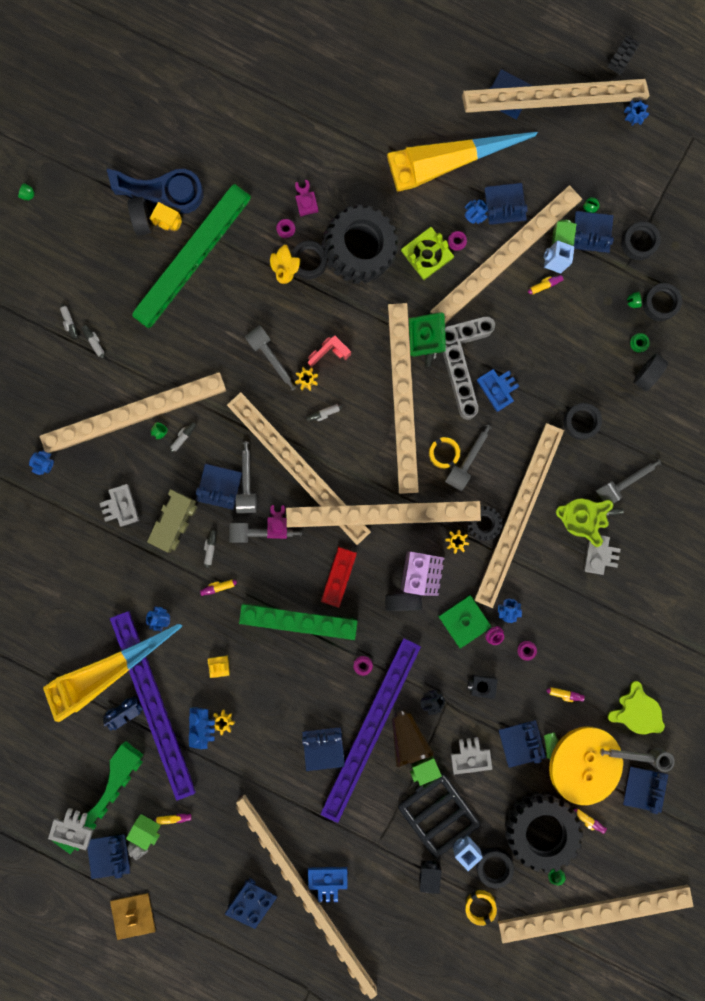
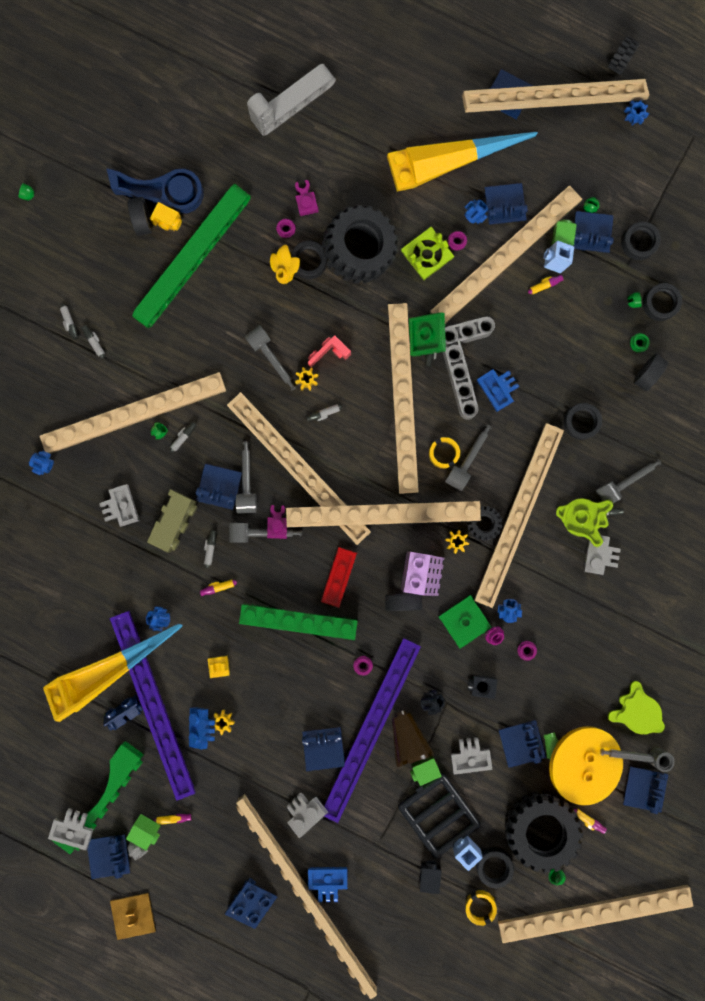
(271, 115): none -> light grey beam
(305, 814): none -> light grey hinge
(565, 695): piece -> none

